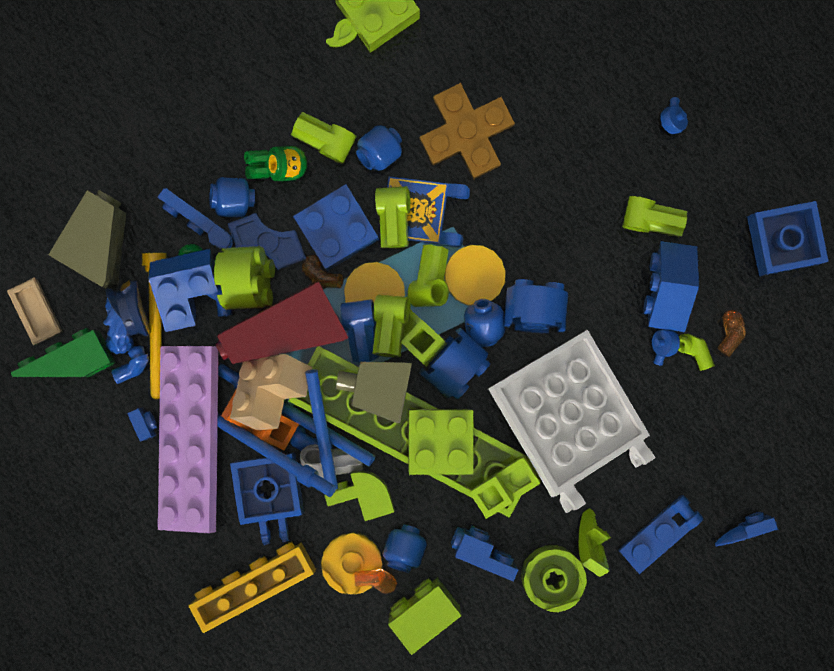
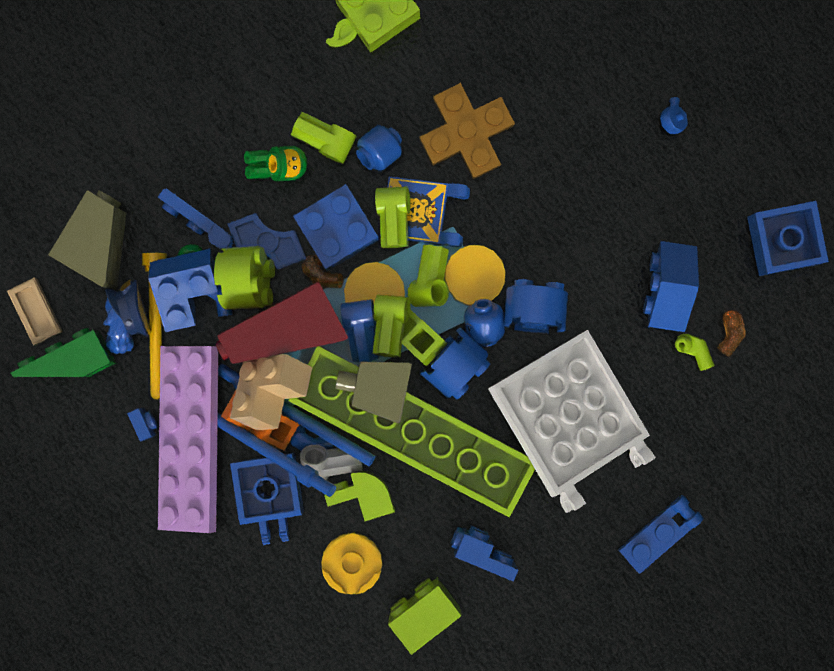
(134, 367): blue arm -> none
(231, 197): blue head -> none
(252, 587): yellow brick -> none
(321, 426): blue bar -> none
(377, 578): clear orange arm -> none
(404, 549): blue head -> none
(440, 441): lime brick -> none
(505, 486): lime slope -> none
(569, 585): lime brick -> none
(590, 544): lime slope -> none
(646, 216): lime piece -> none
(665, 344): blue piece -> none
(755, 525): blue plate -> none

